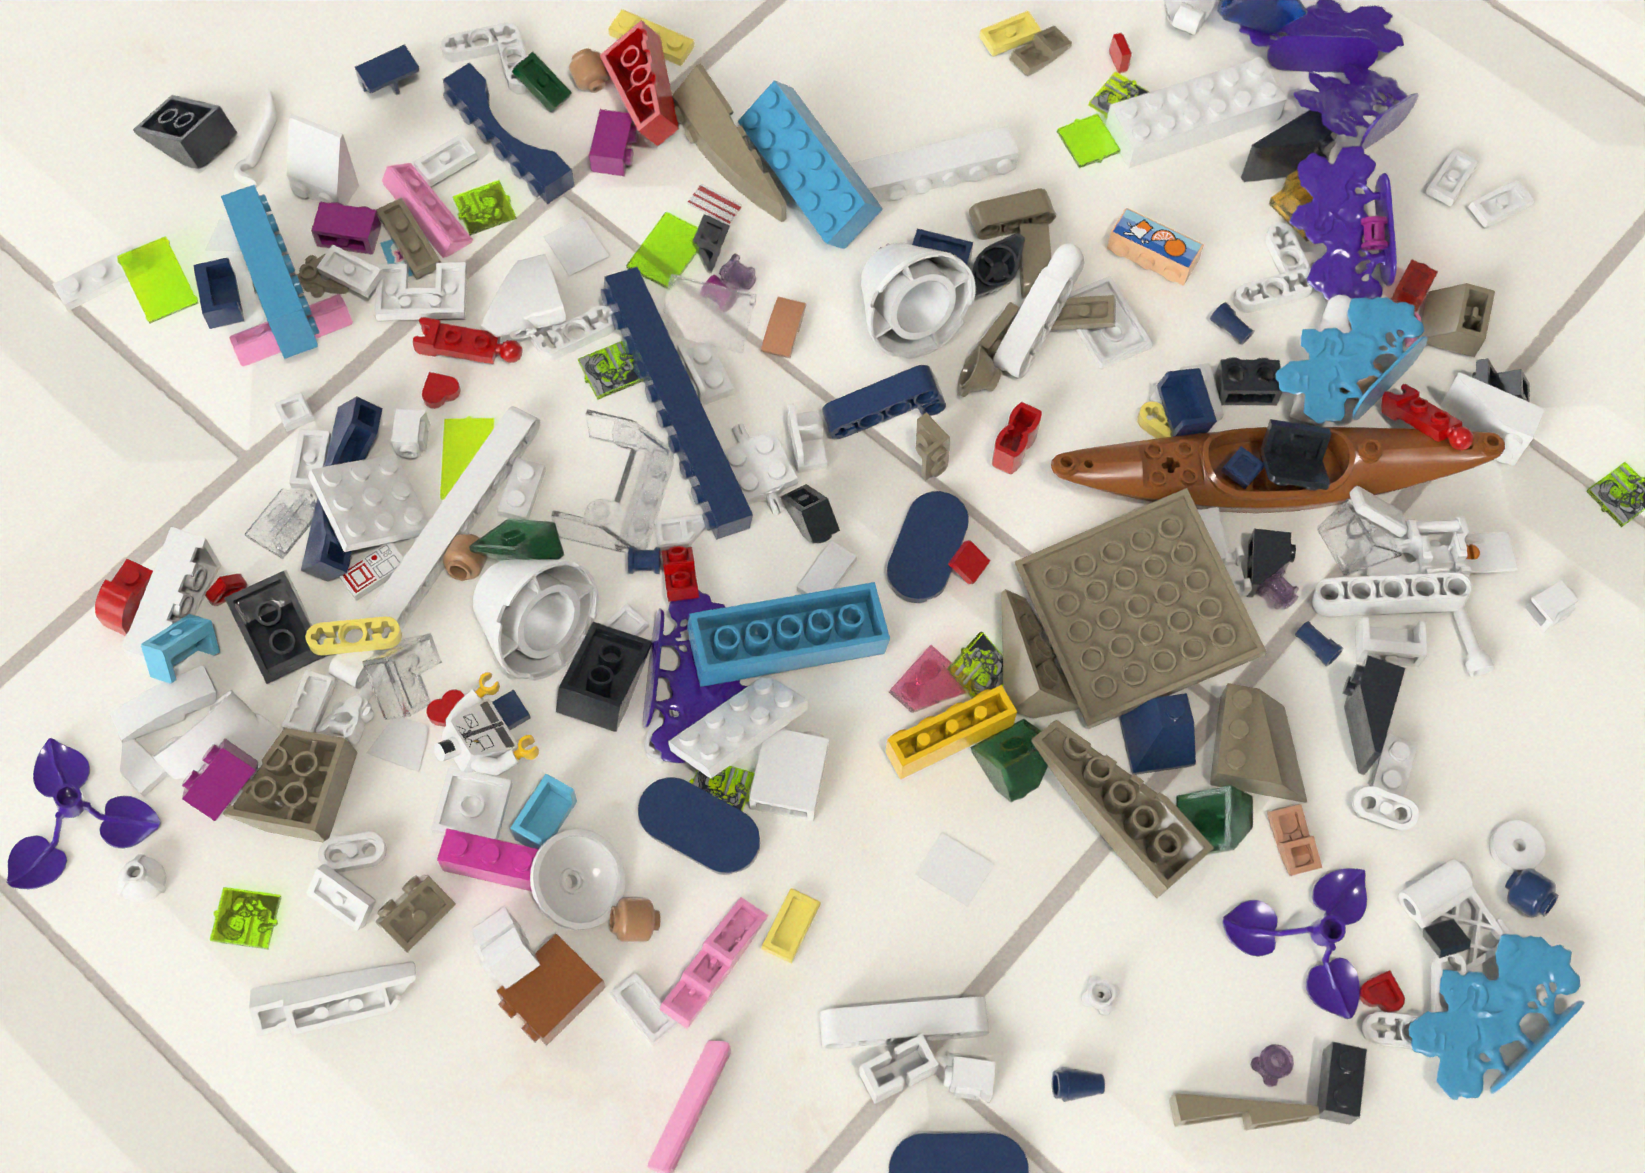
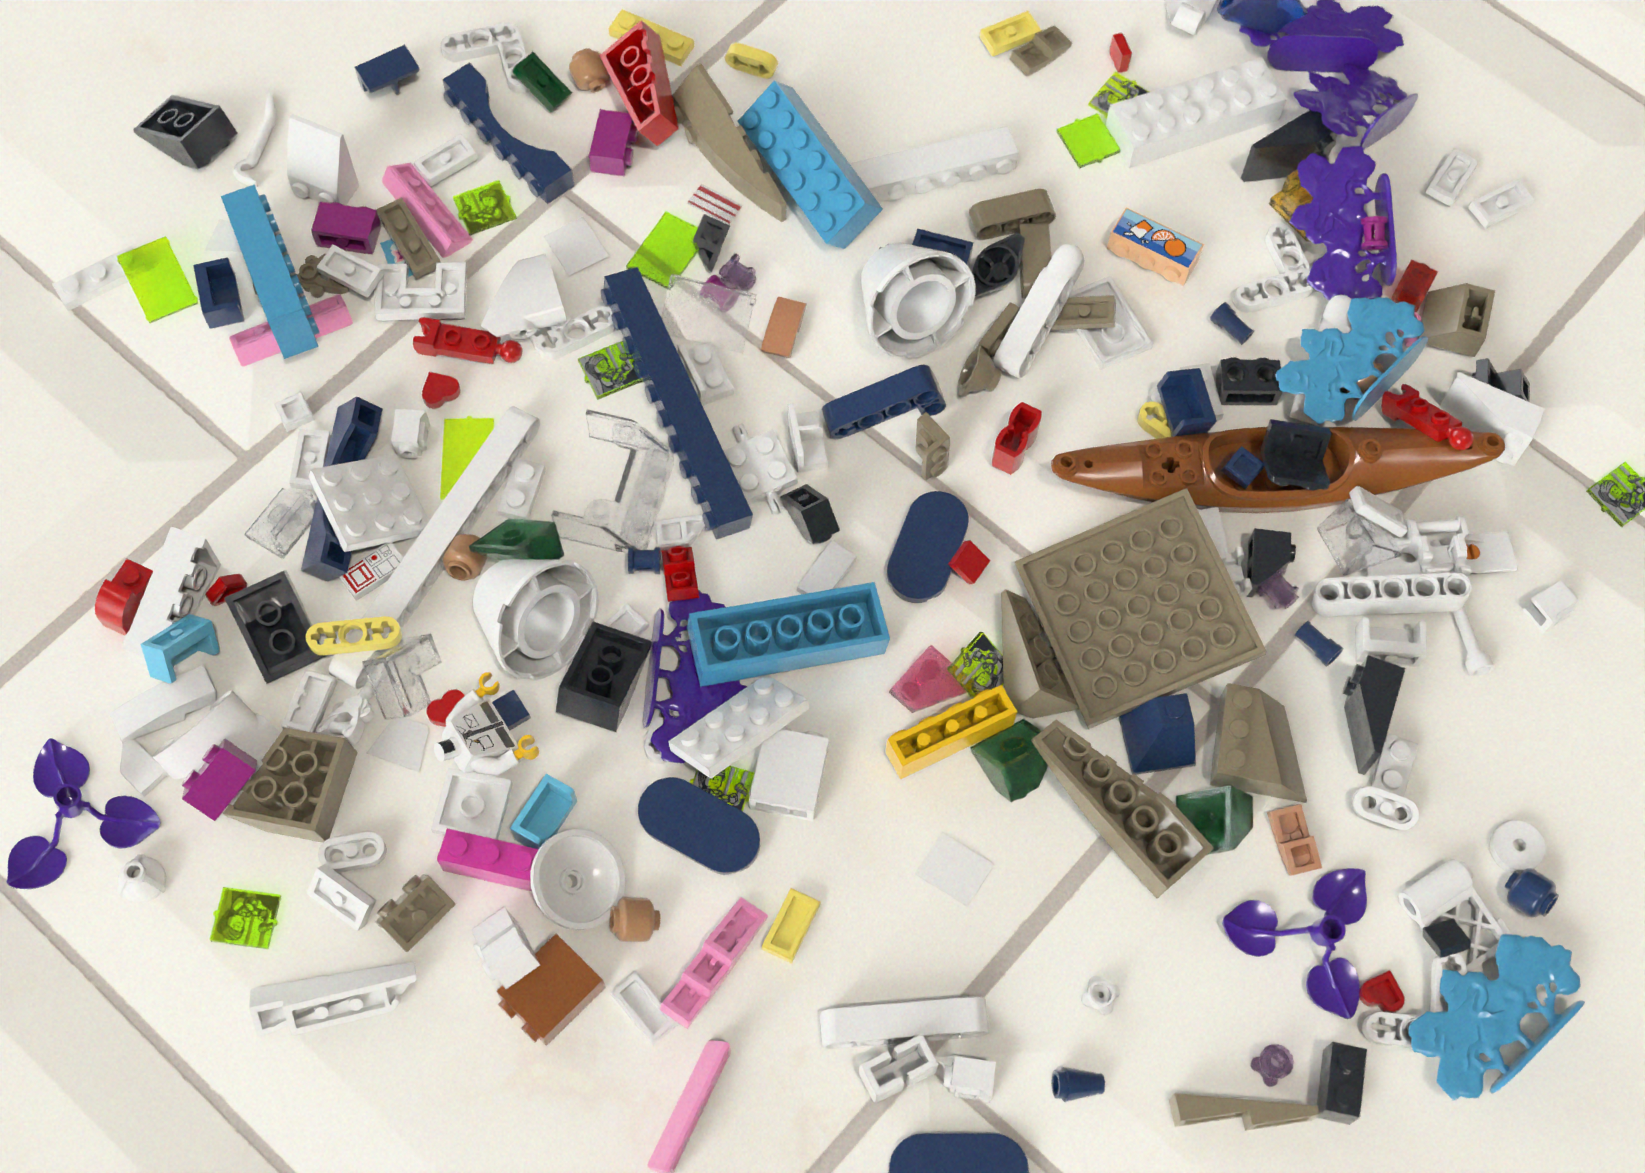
(751, 60): none -> light yellow beam

